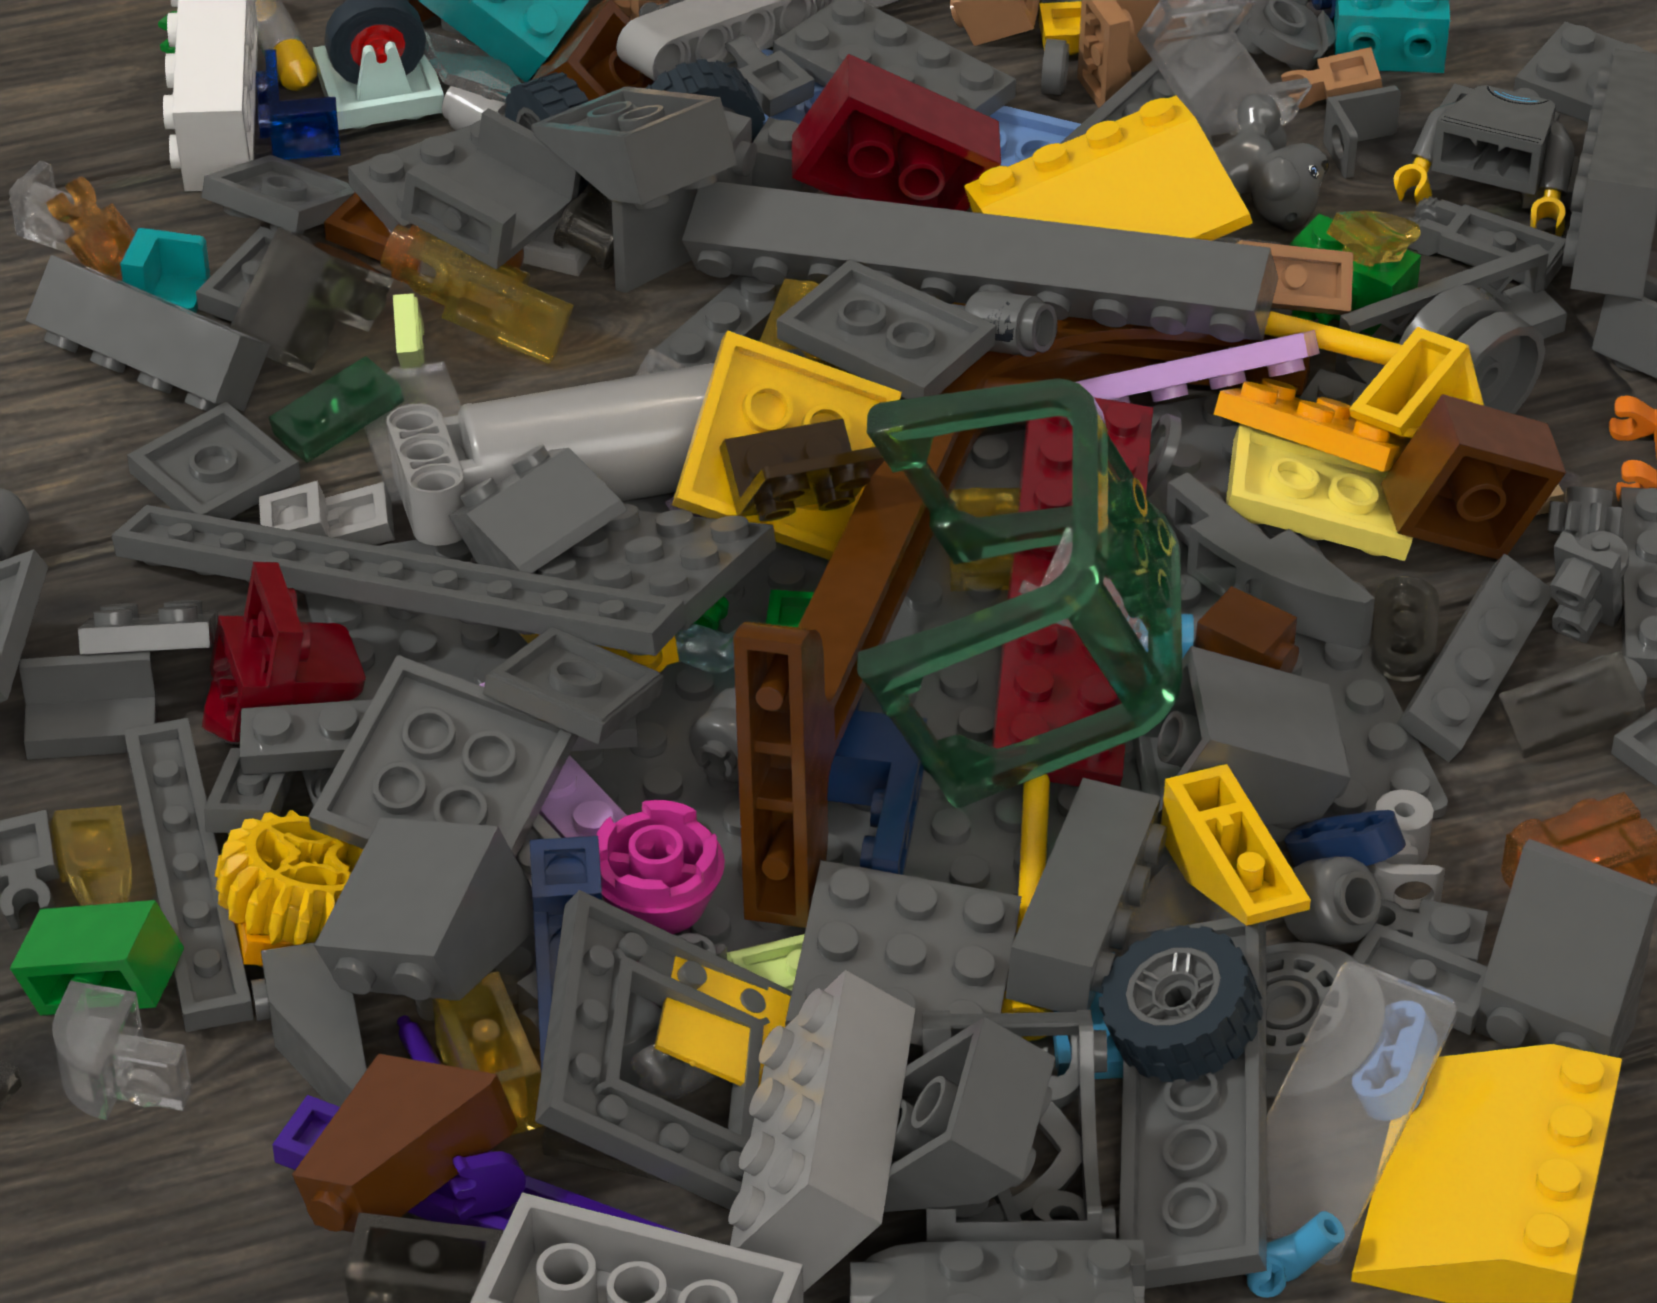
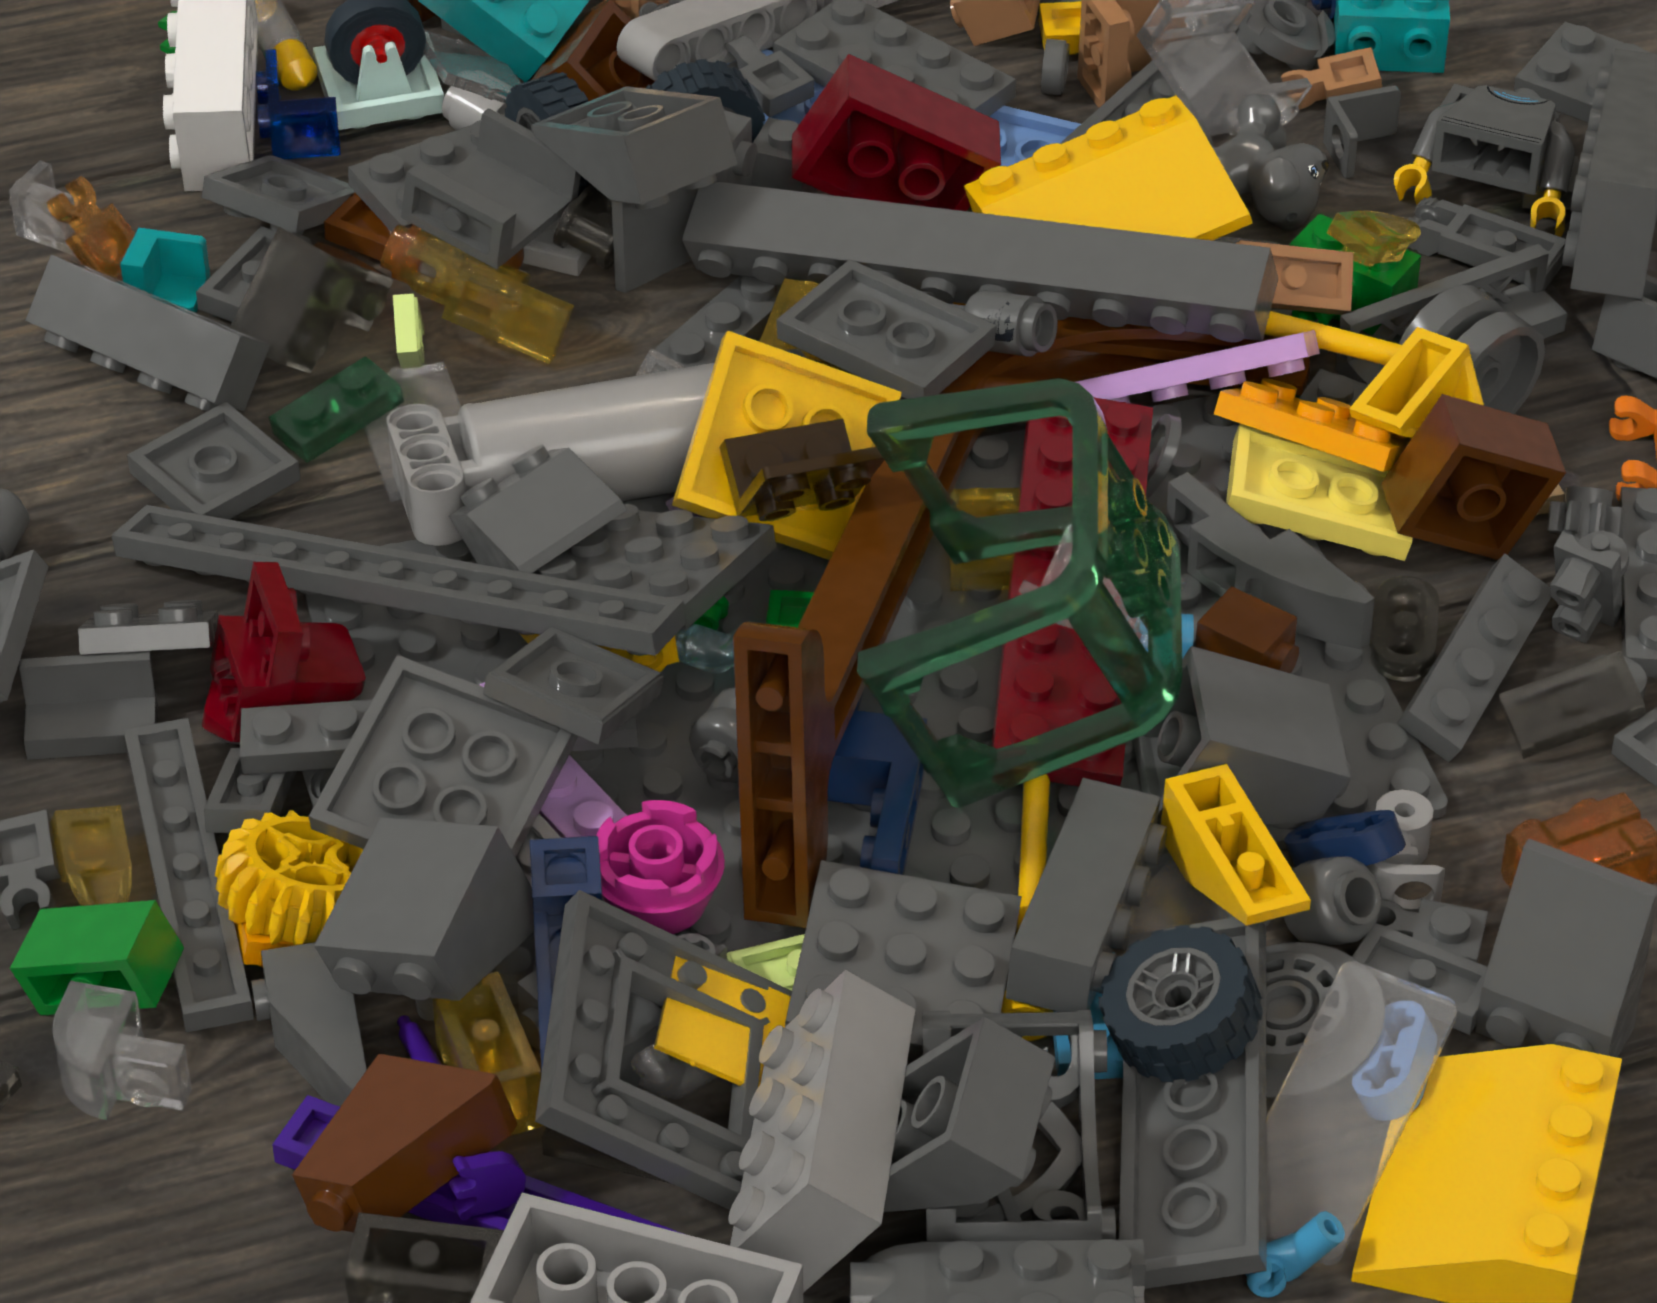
(353, 516): light grey slope -> none

